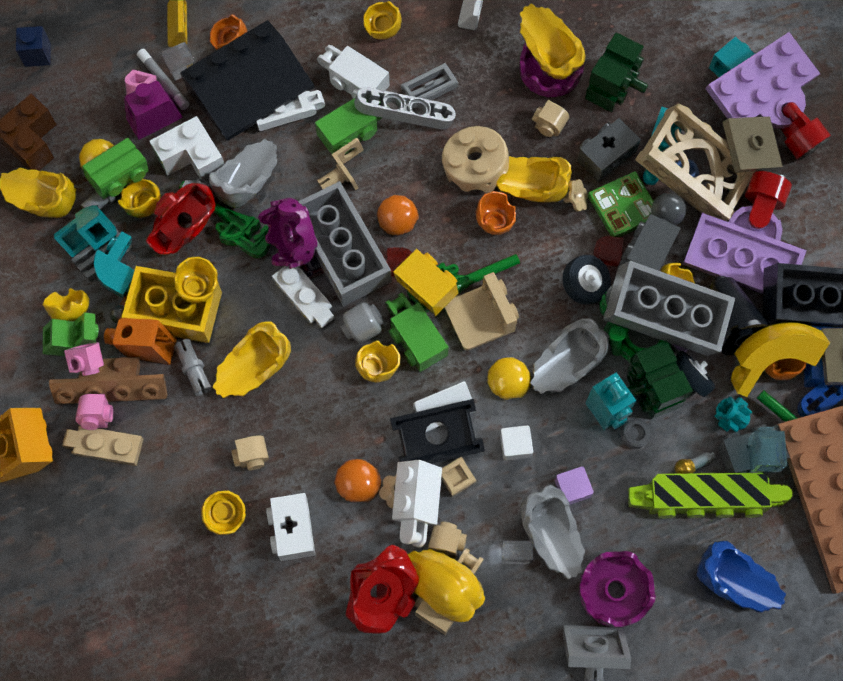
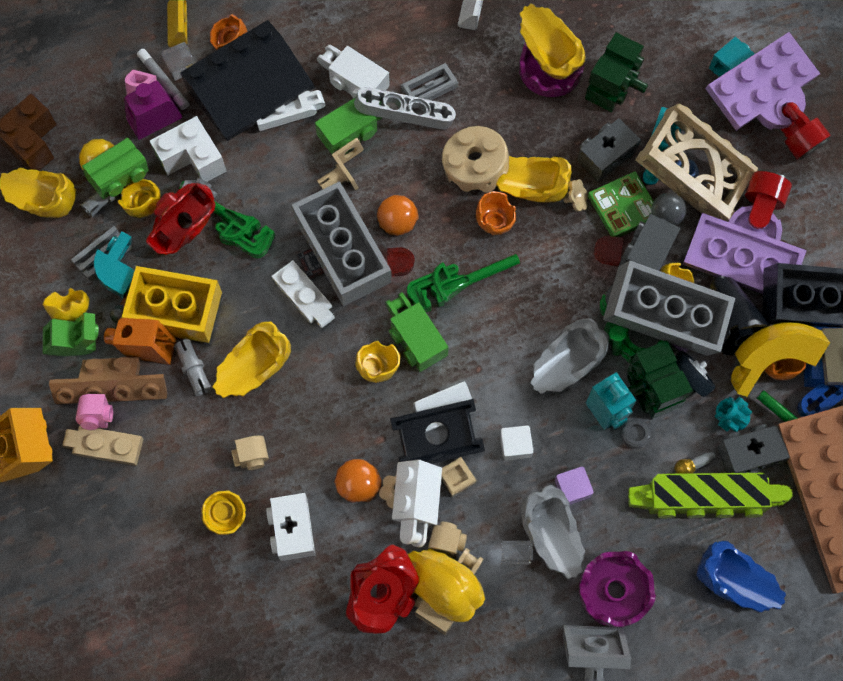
(33, 46): dark blue brick -> none
(84, 358): bright pink plate -> none
(87, 229): teal brick -> none
(195, 279): yellow hair -> none
(245, 174): light grey hair -> none
(290, 232): magenta plate -> none
(362, 322): light grey head -> none
(382, 20): yellow hair -> none
(426, 281): yellow brick -> none
(482, 314): tan bracket -> none
(509, 378): yellow hair -> none
(550, 119): tan plate -> none
(586, 279): black wheel -> none
(752, 144): dark tan plate -> none
(767, 450): clear light blue brick -> none

